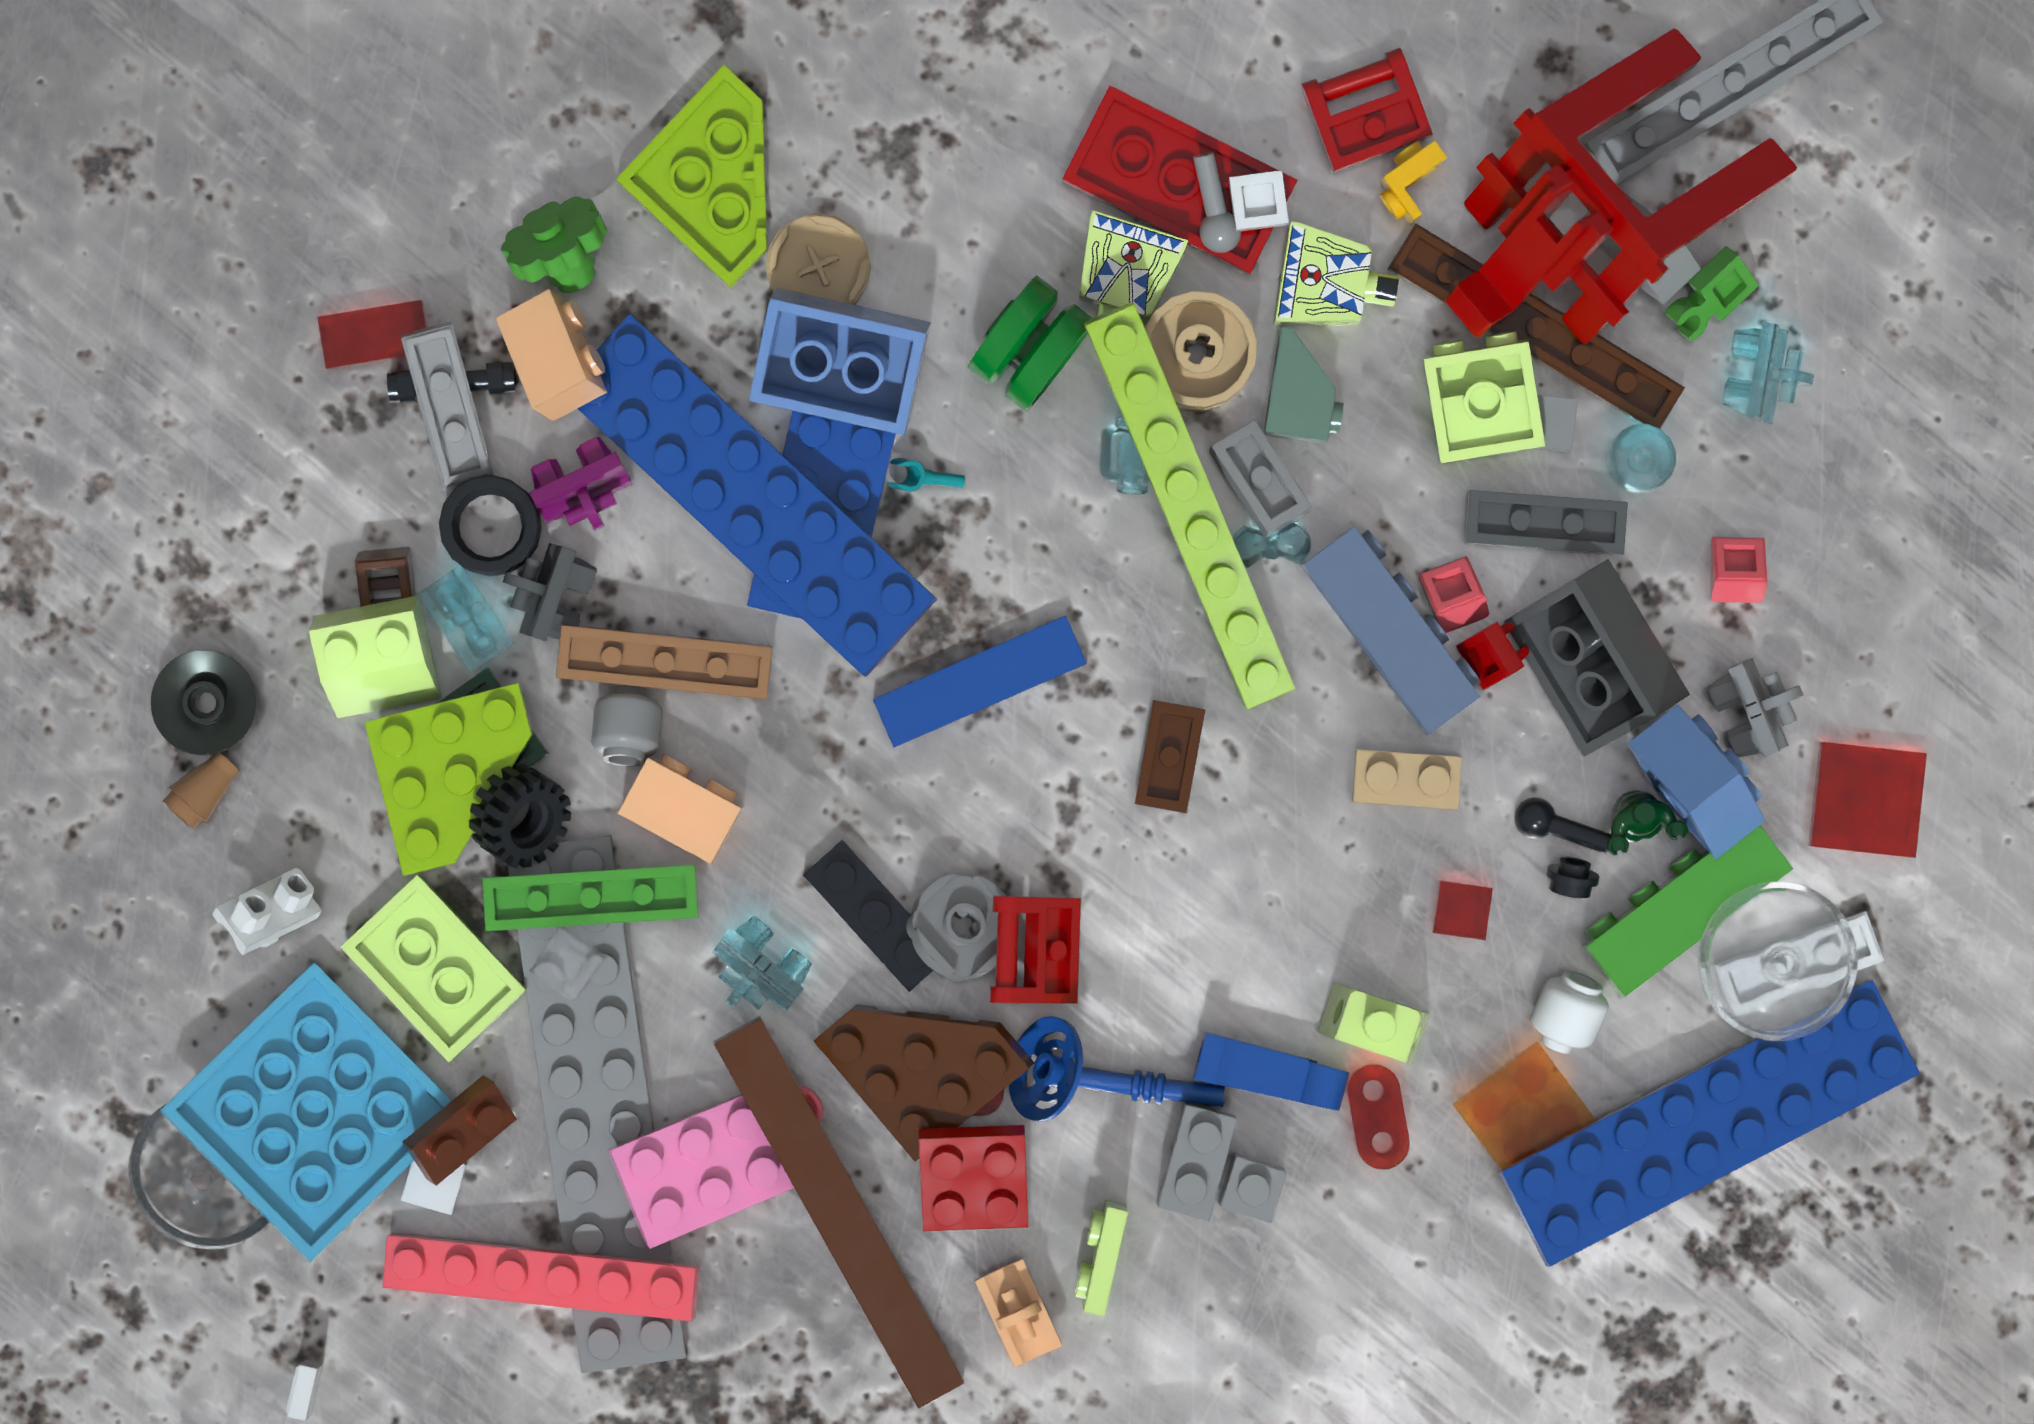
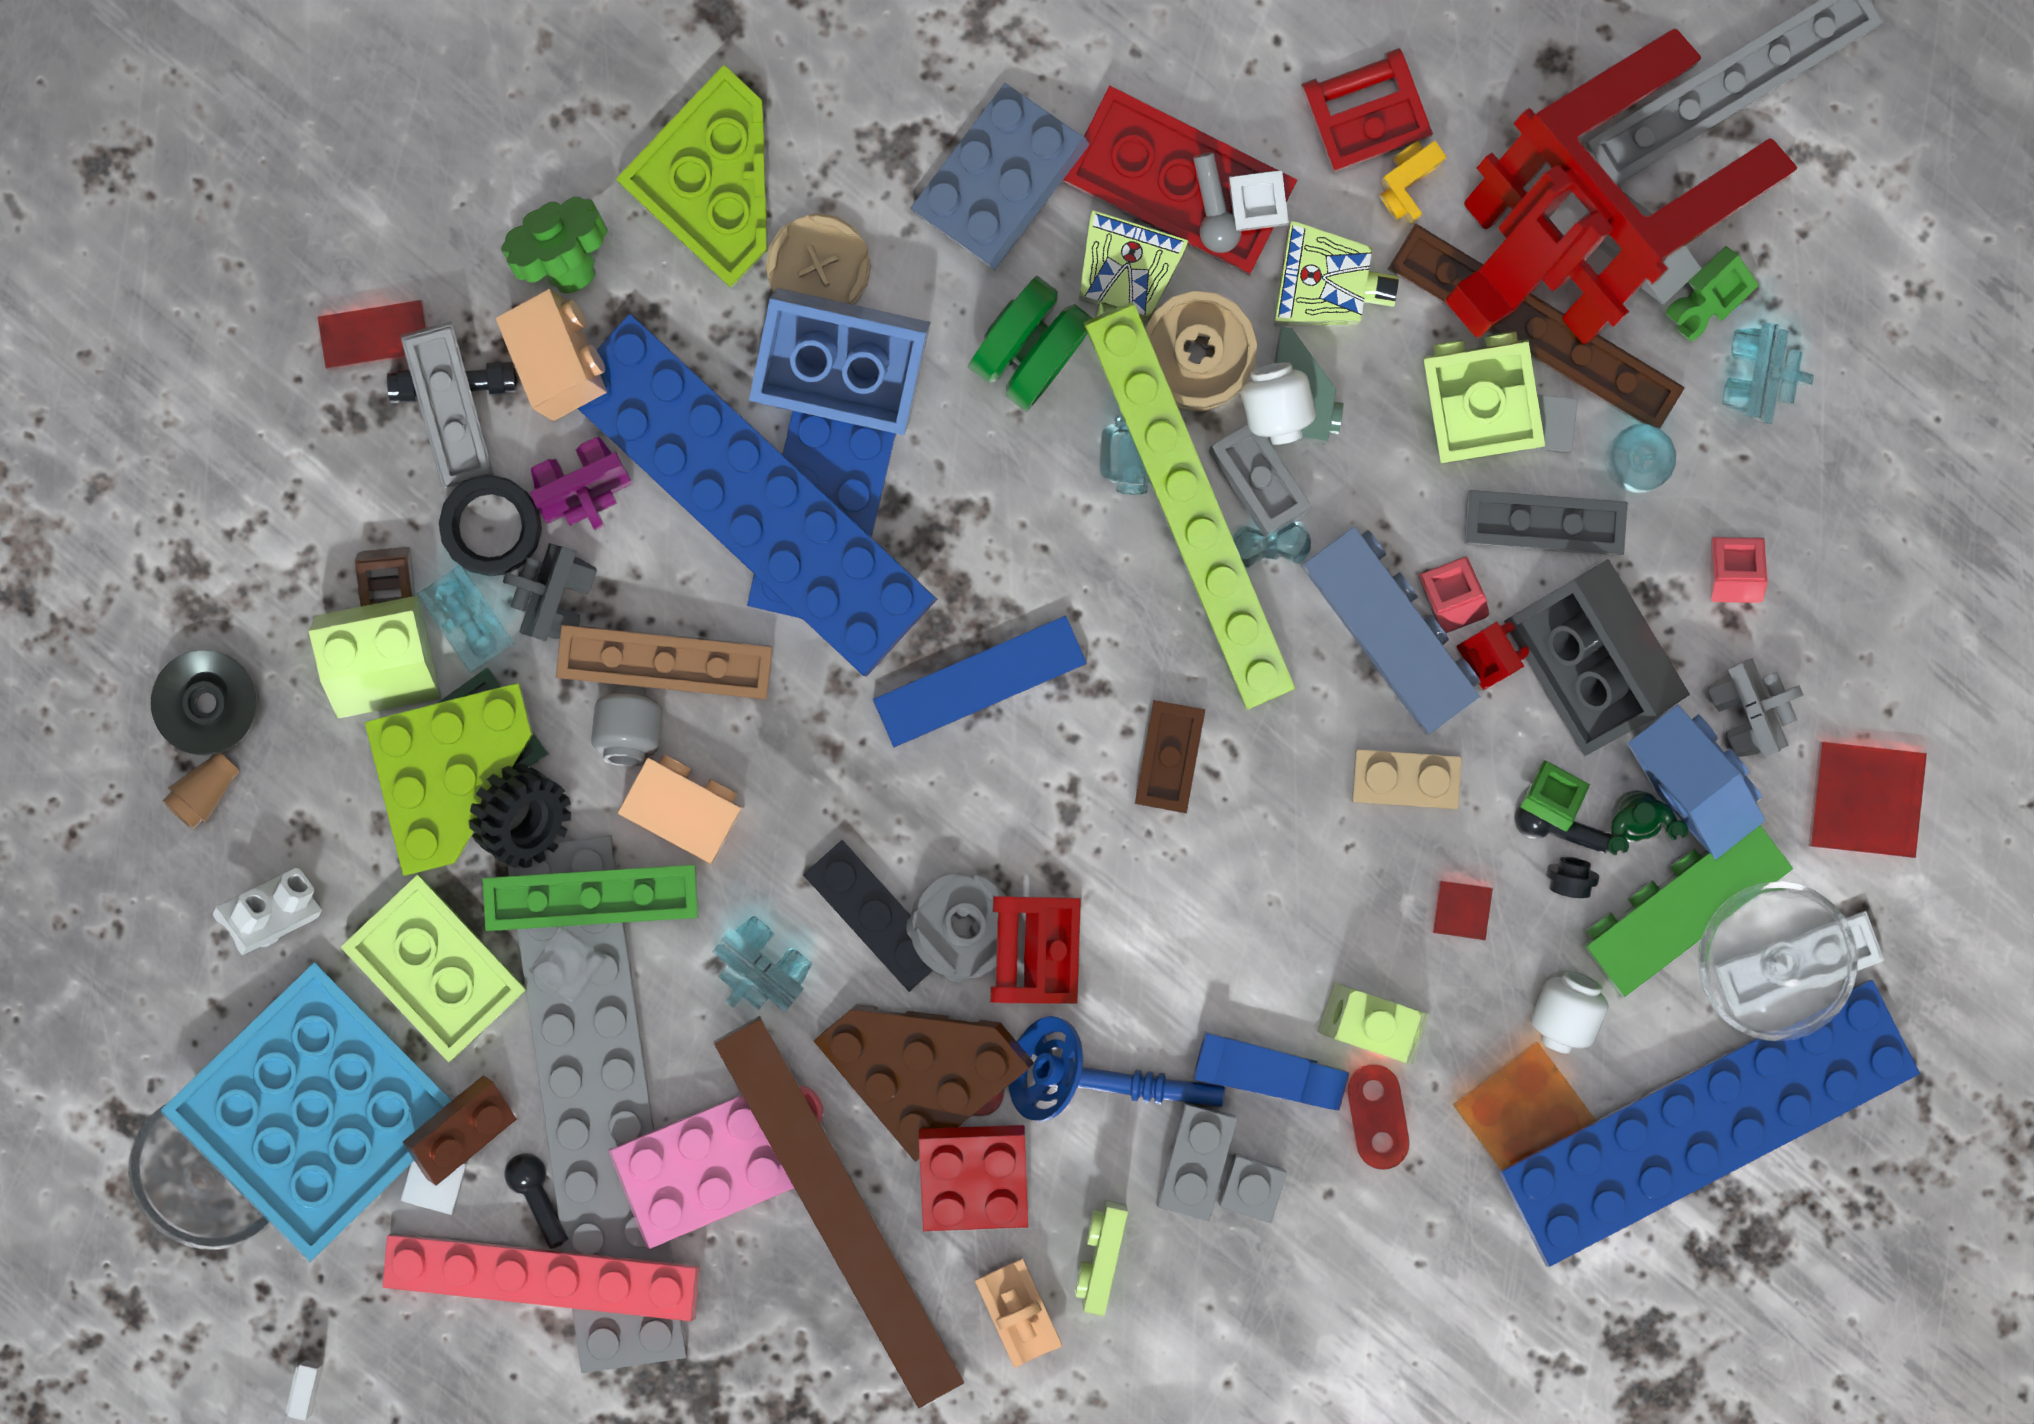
(526, 1176): none -> black bar
(919, 476): teal hand -> none
(1000, 176): none -> sand blue plate
(1278, 402): none -> white head
(1555, 795): none -> bright green tile

